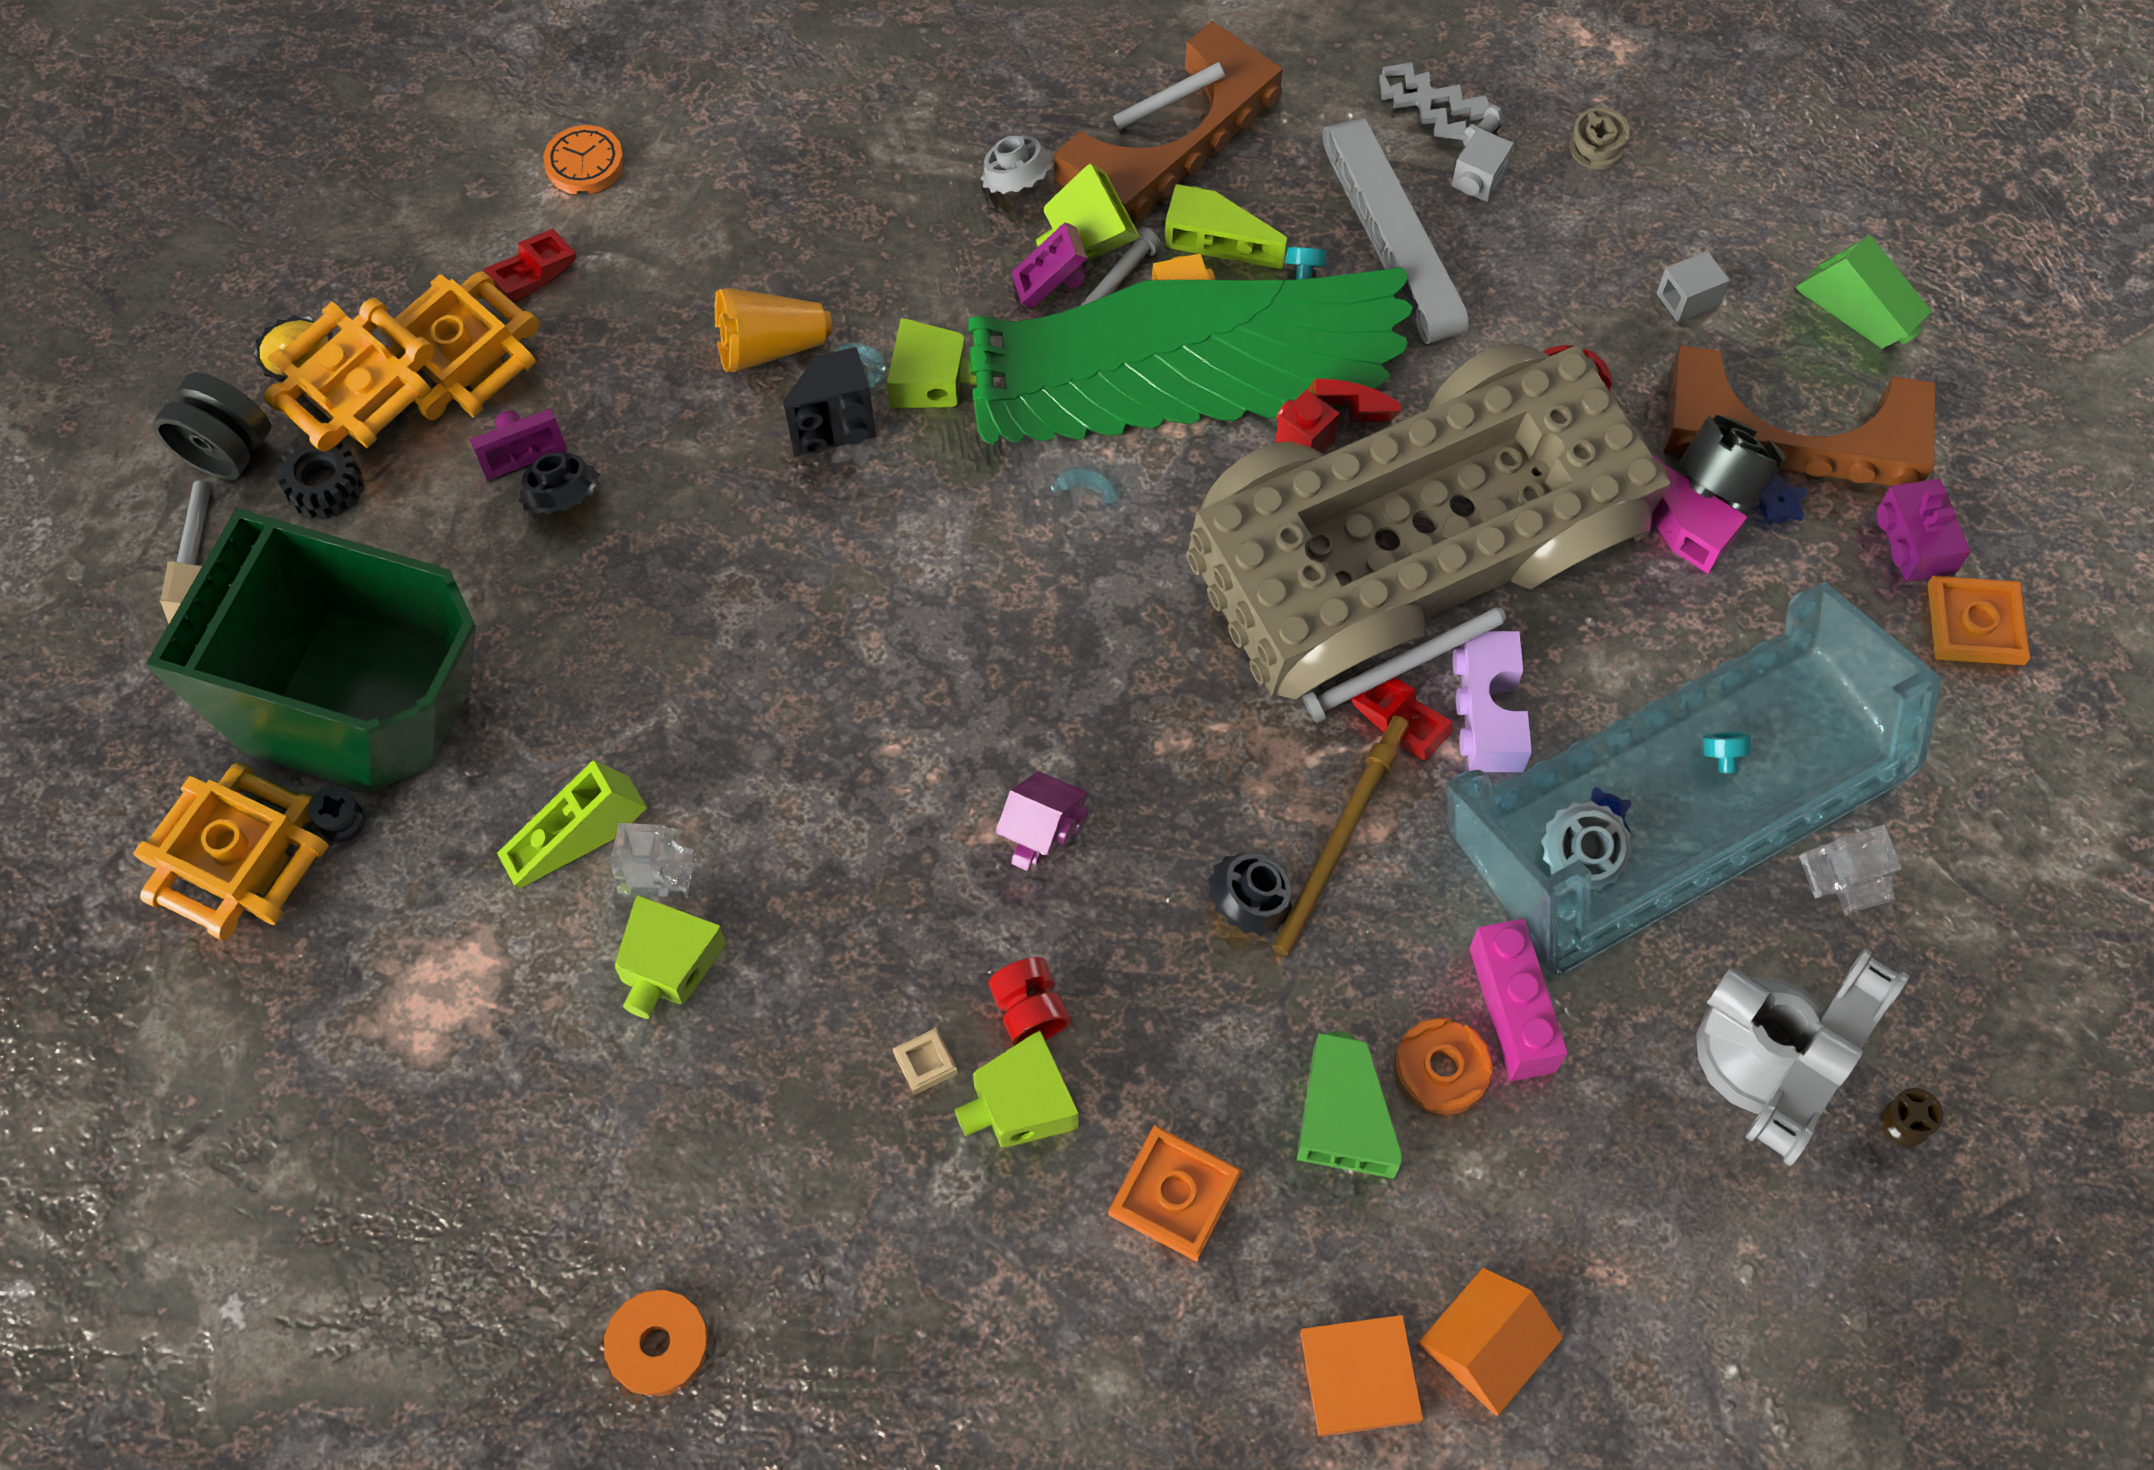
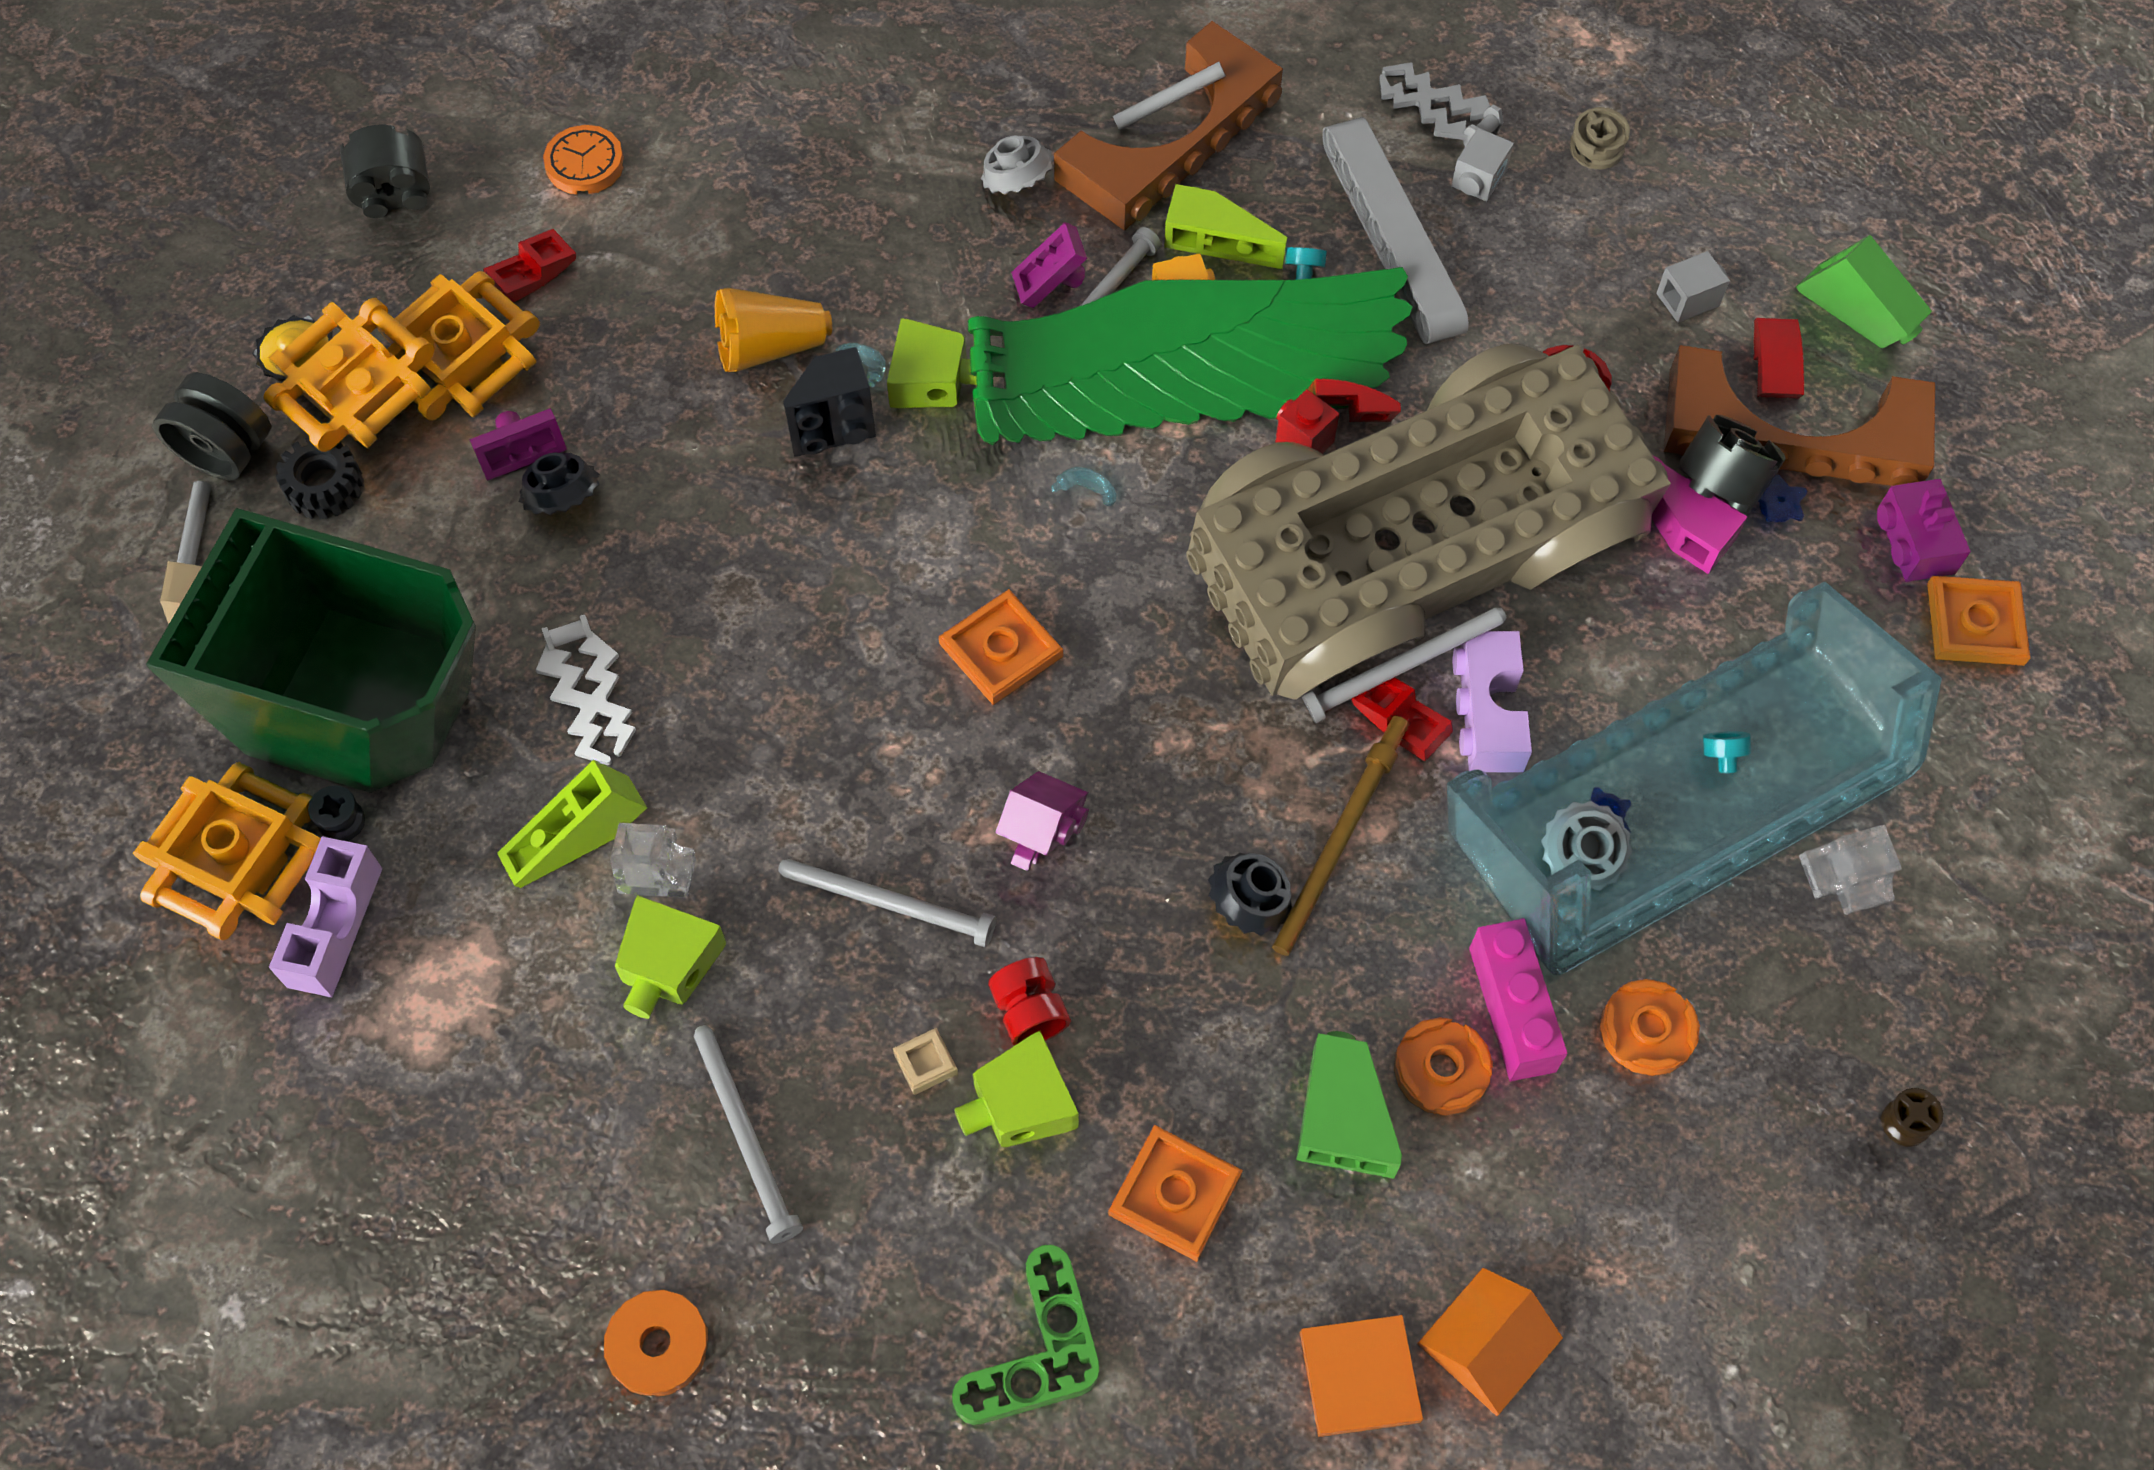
(341, 887): none -> lavender arch
(384, 170): none -> pearl dark grey brick
(591, 705): none -> white piece
(782, 1224): none -> light grey bar
(980, 928): none -> light grey bar
(1001, 646): none -> orange tile
(1058, 1350): none -> bright green beam
(1094, 209): lime torso -> none
(1649, 1027): none -> orange tile
(1773, 1079): light grey piece -> none
(1779, 358): none -> red slope

